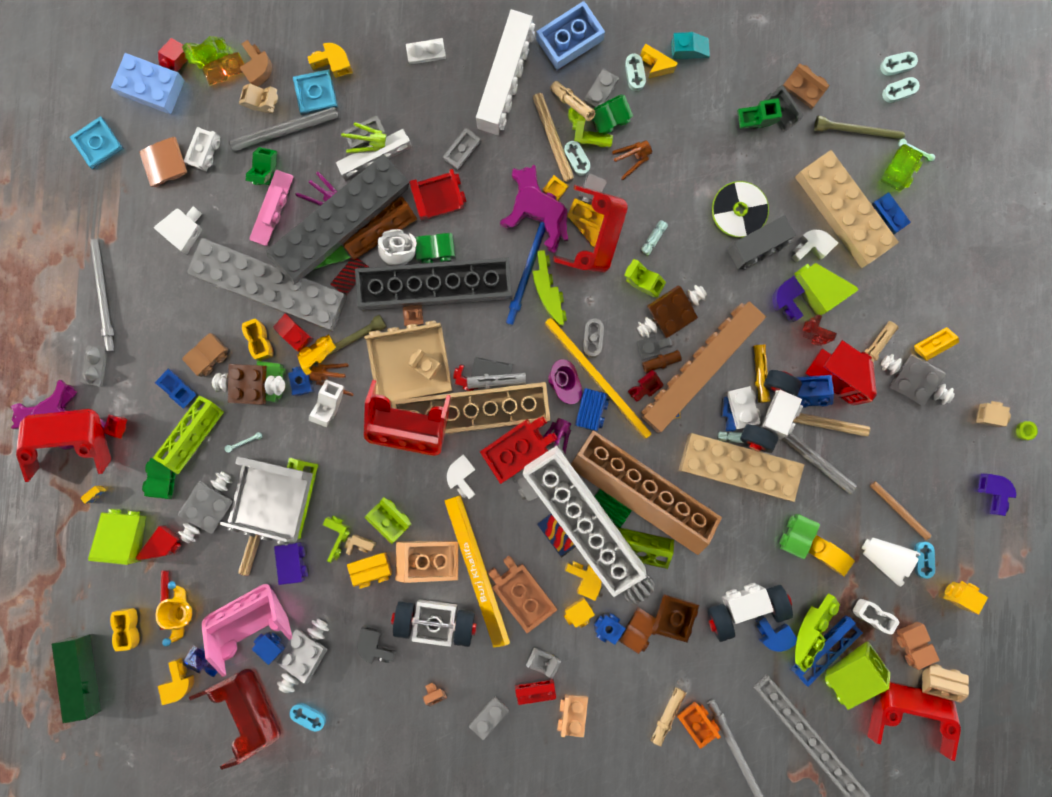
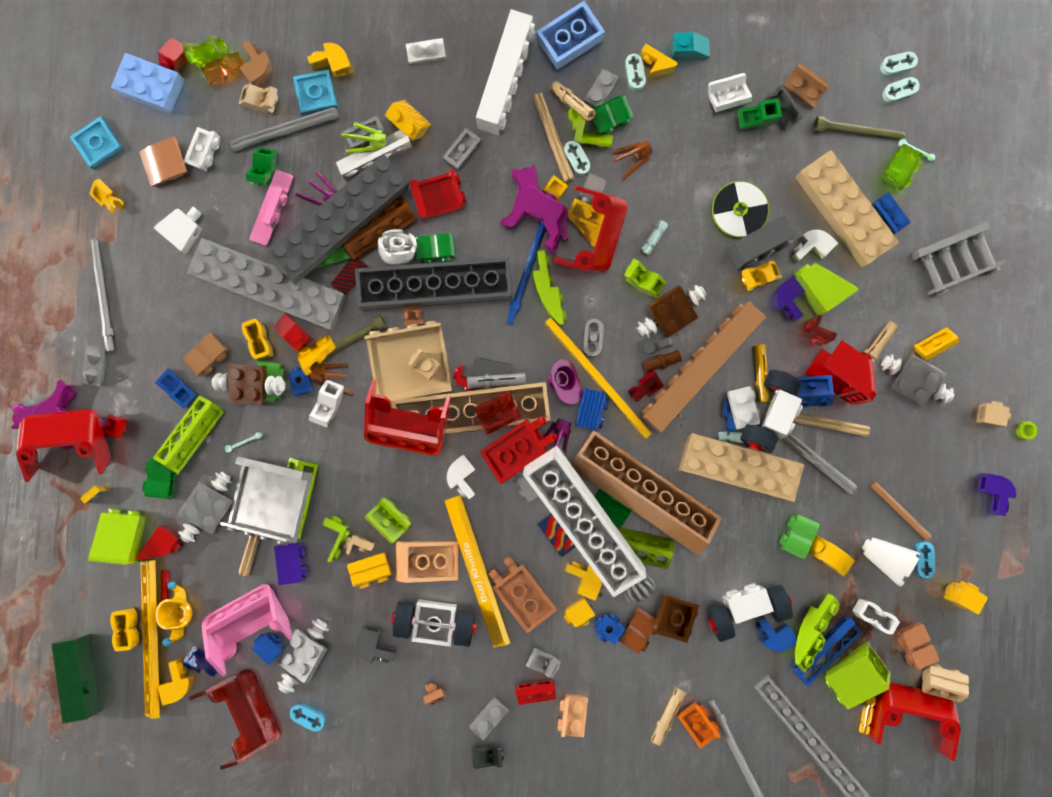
(102, 195): none -> yellow plate
(150, 639): none -> yellow tile
(407, 119): none -> yellow brick
(487, 756): none -> pearl dark grey bracket
(497, 412): none -> clear red bracket
(729, 92): none -> white bracket
(760, 275): none -> yellow brick
(867, 716): none -> yellow axle
(943, 248): none -> light grey fence

